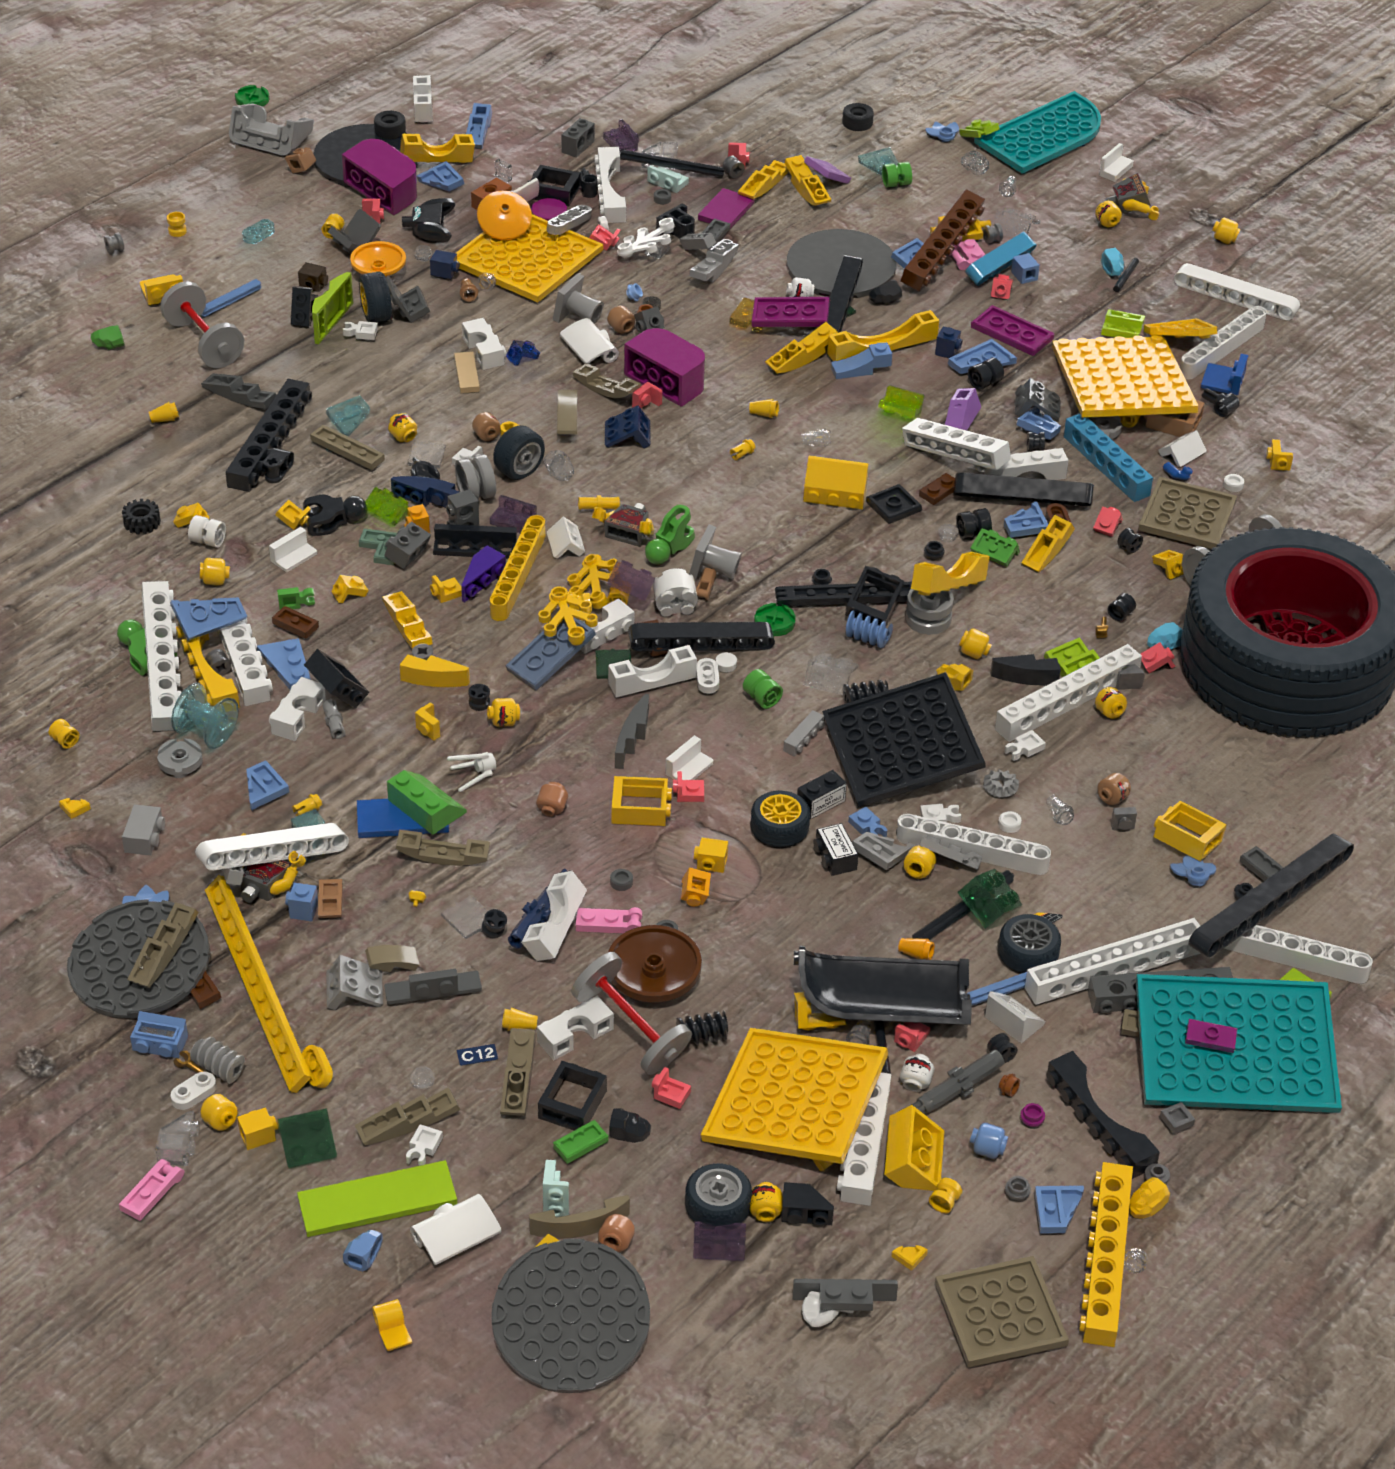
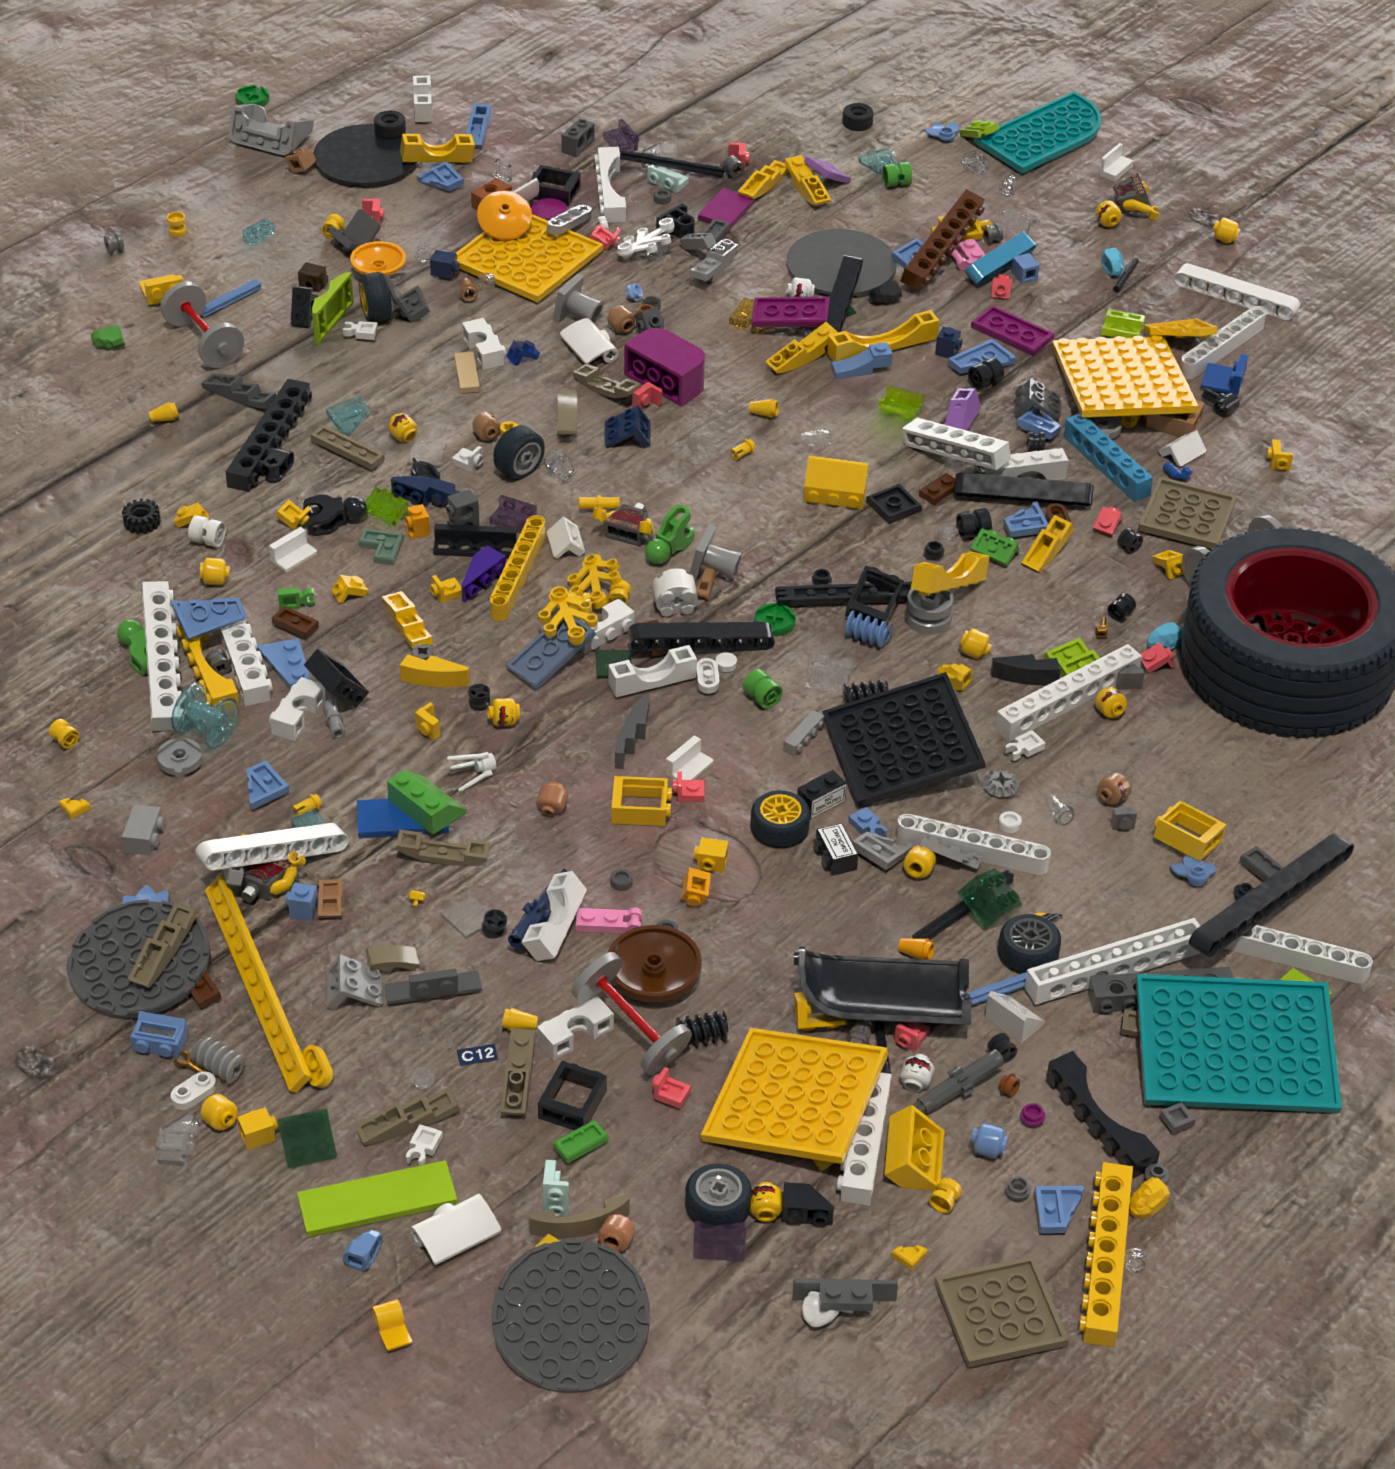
(151, 1189): bright pink plate -> none
(381, 174): magenta brick -> none
(407, 544): dark grey brick -> none
(428, 220): black torso -> none
(476, 476): light grey wheel -> none
(589, 184): black axle -> none
(628, 1126): black rock -> none
(631, 580): bracket -> none
(939, 813): white plate -> none
(1211, 1035): magenta plate -> none
(1233, 483): white tile -> none

